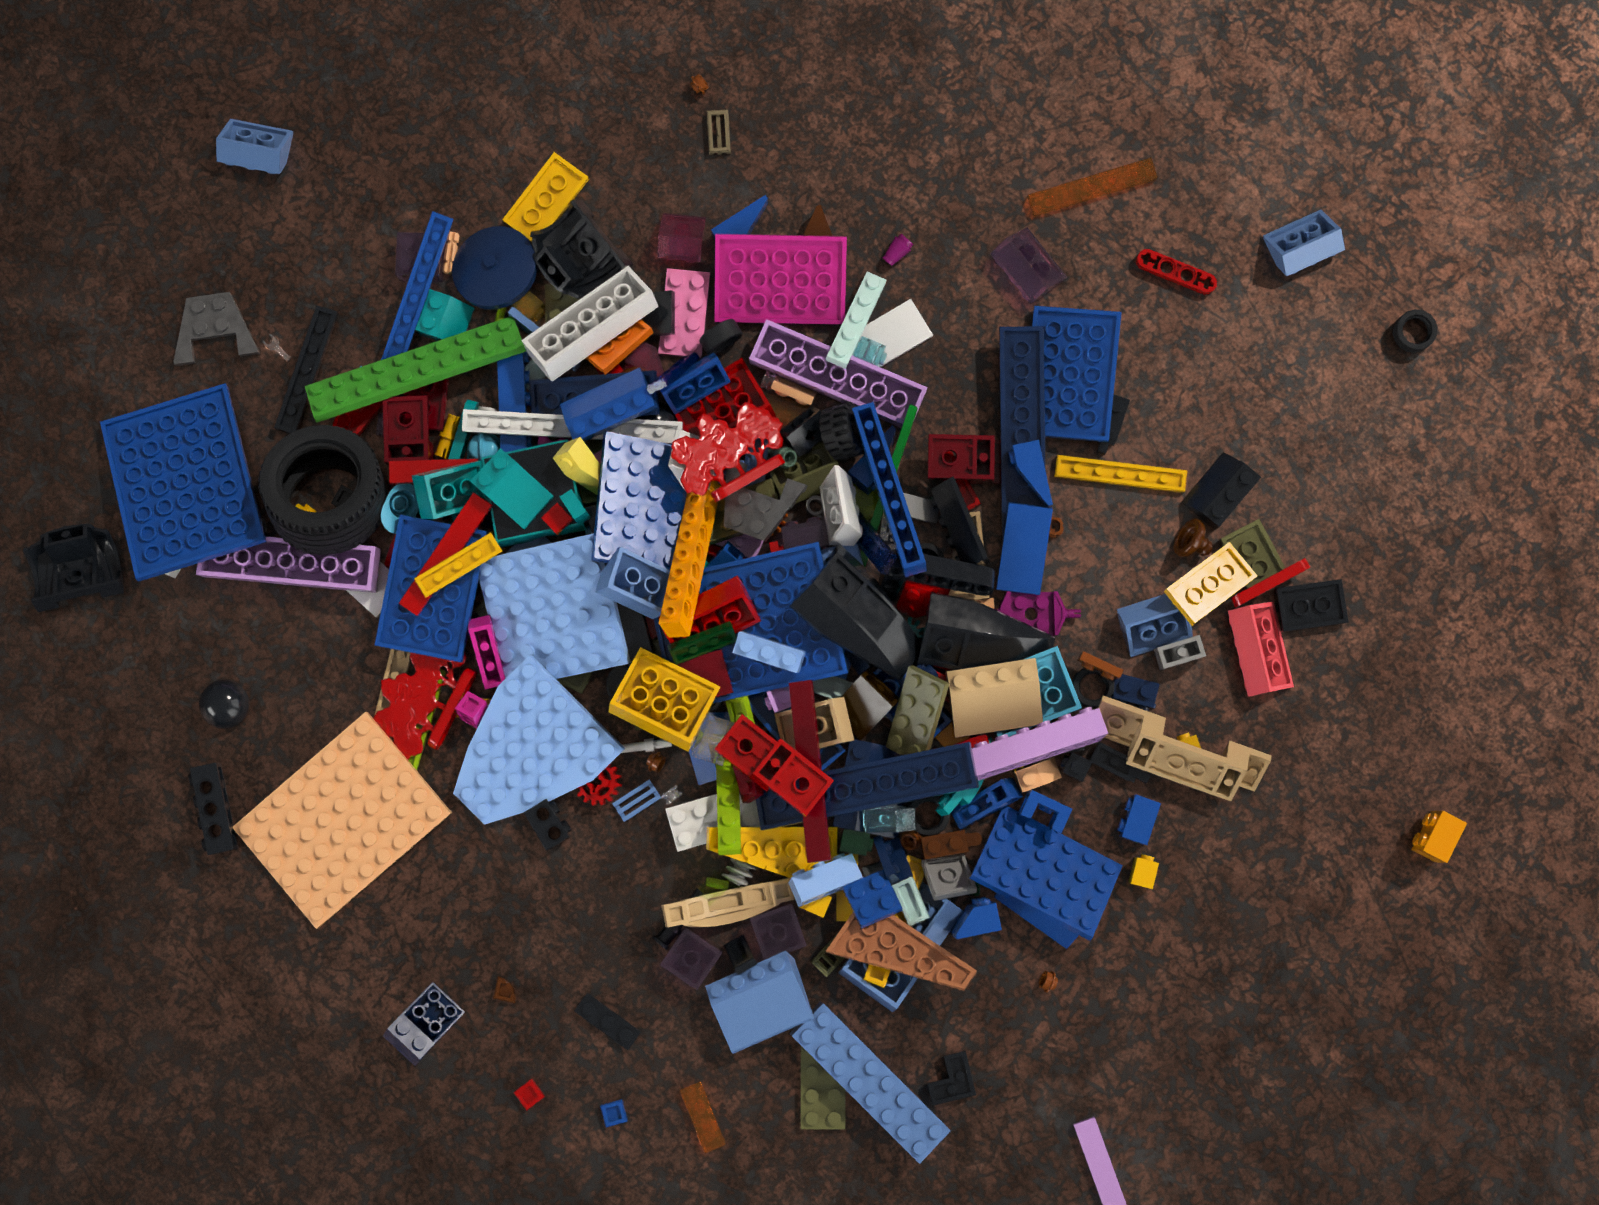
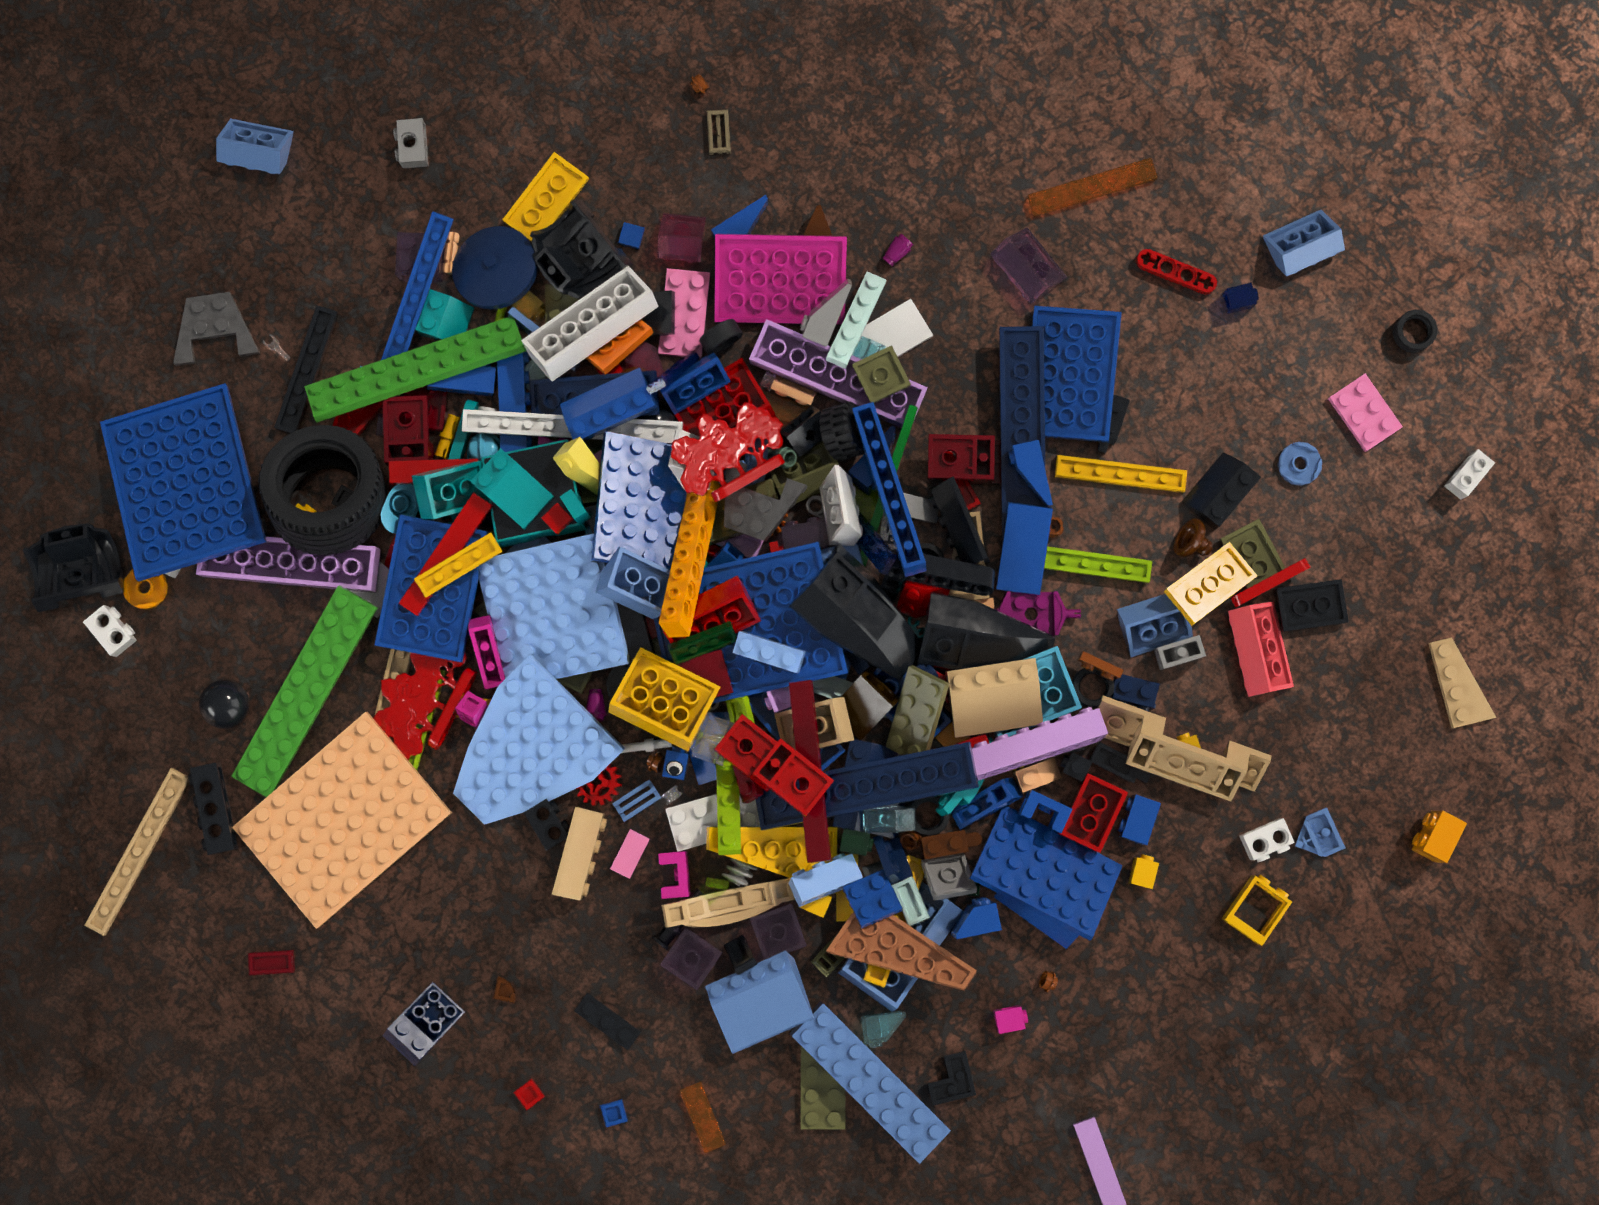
(107, 634): none -> white brick
(137, 852): none -> tan tile
(147, 600): none -> light orange tile
(271, 962): none -> dark red tile
(304, 691): none -> bright green plate
(411, 130): none -> light grey brick
(473, 382): none -> blue slope
(579, 853): none -> tan slope
(595, 704): none -> magenta cone
(629, 853): none -> bright pink tile
(631, 235): none -> blue tile
(675, 763): none -> blue brick
(681, 874): none -> dark pink panel
(823, 317): none -> light grey slope
(880, 1027): none -> clear light blue slope
(881, 374): none -> olive plate
(1010, 1019): none -> dark pink brick
(1093, 812): none -> red brick
(1098, 564): none -> lime plate
(1235, 922): none -> yellow window
(1240, 298): none -> clear blue brick
(1265, 835): none -> white brick
(1299, 476): none -> medium blue tile
(1320, 834): none -> medium blue slope
(1365, 412): none -> bright pink plate
(1458, 686): none -> tan wing
(1469, 474): none -> white brick

